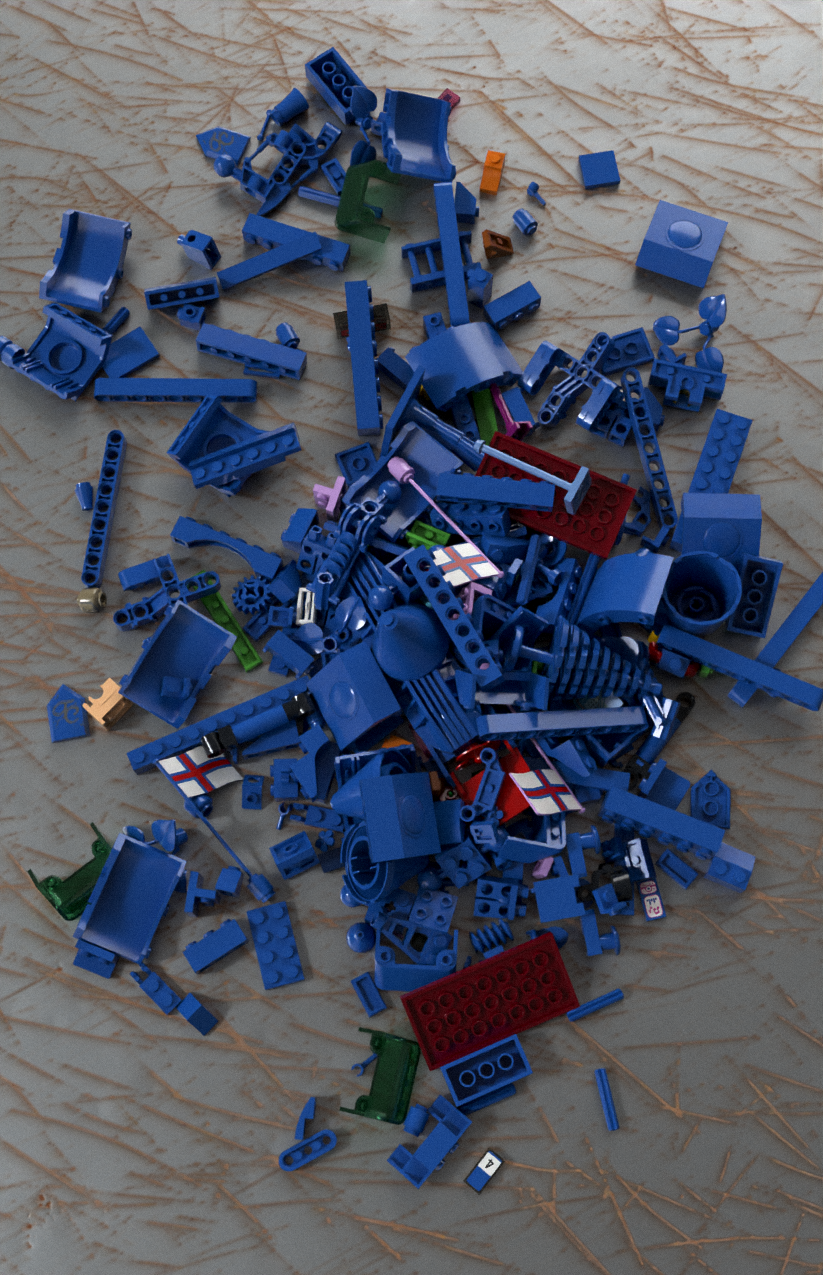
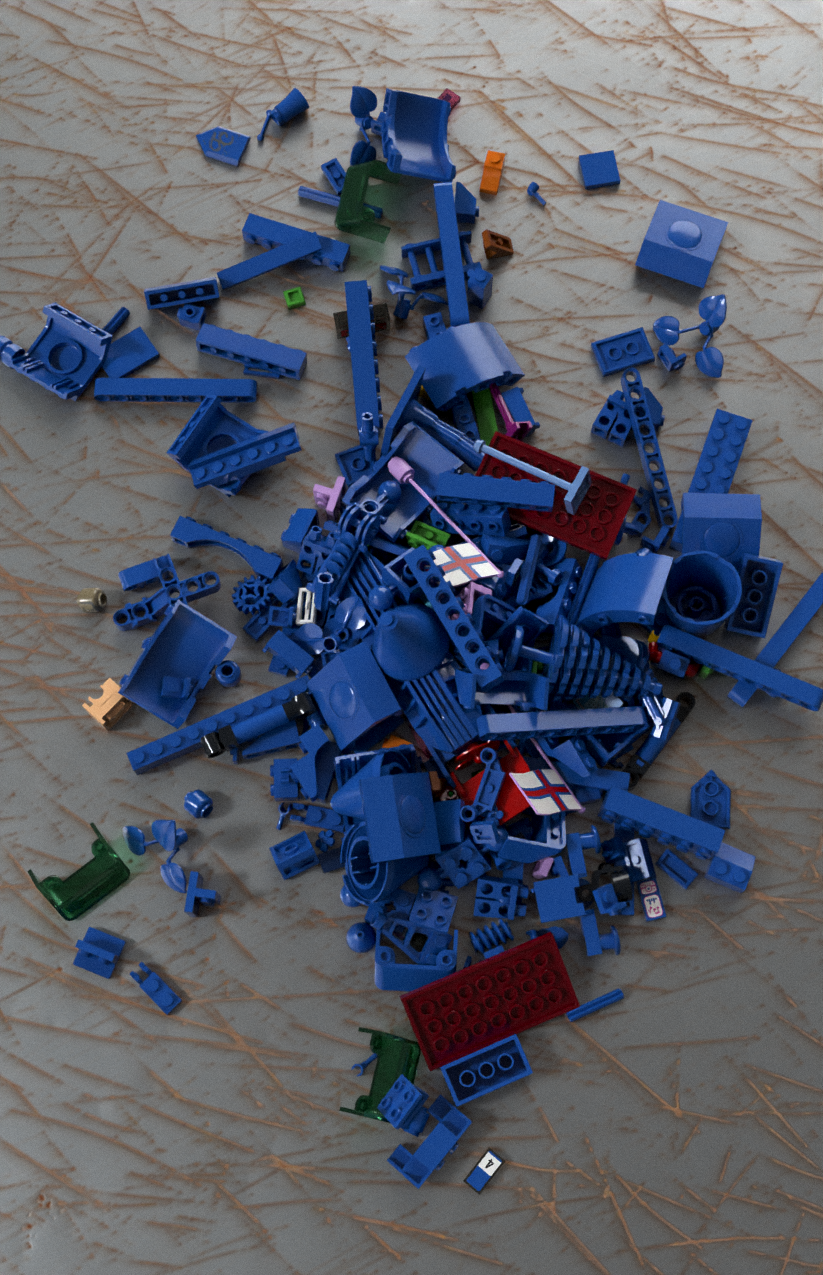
(67, 716): blue tile -> none
(85, 495): blue cone -> none
(87, 262): blue panel -> none
(102, 501): blue beam -> none
(130, 898): blue panel -> none
(196, 1014): blue slope -> none
(197, 775): flag -> none
(200, 248): blue torso -> none
(215, 946): blue brick -> none
(223, 616): bright green tile -> none
(228, 673): none -> blue head
(230, 882): blue slope -> none
(252, 792): blue bracket -> none
(270, 191): blue piece -> none
(275, 945): blue plate -> none
(287, 335): blue brick -> none
(294, 298): none -> bright green tile
(298, 1154): blue plate -> none
(307, 1113): blue slope -> none
(334, 82): blue brick -> none
(368, 436): none -> blue pin
(368, 994): blue tile -> none
(395, 368): blue brick -> none
(402, 1102): none -> blue bracket
(403, 304): none -> blue plant
(487, 1099): blue axle -> none
(512, 306): blue brick -> none
(525, 222): blue brick -> none
(603, 395): blue piece -> none
(606, 1099): blue axle -> none
(663, 786): blue bracket -> none
(686, 384): blue piece -> none

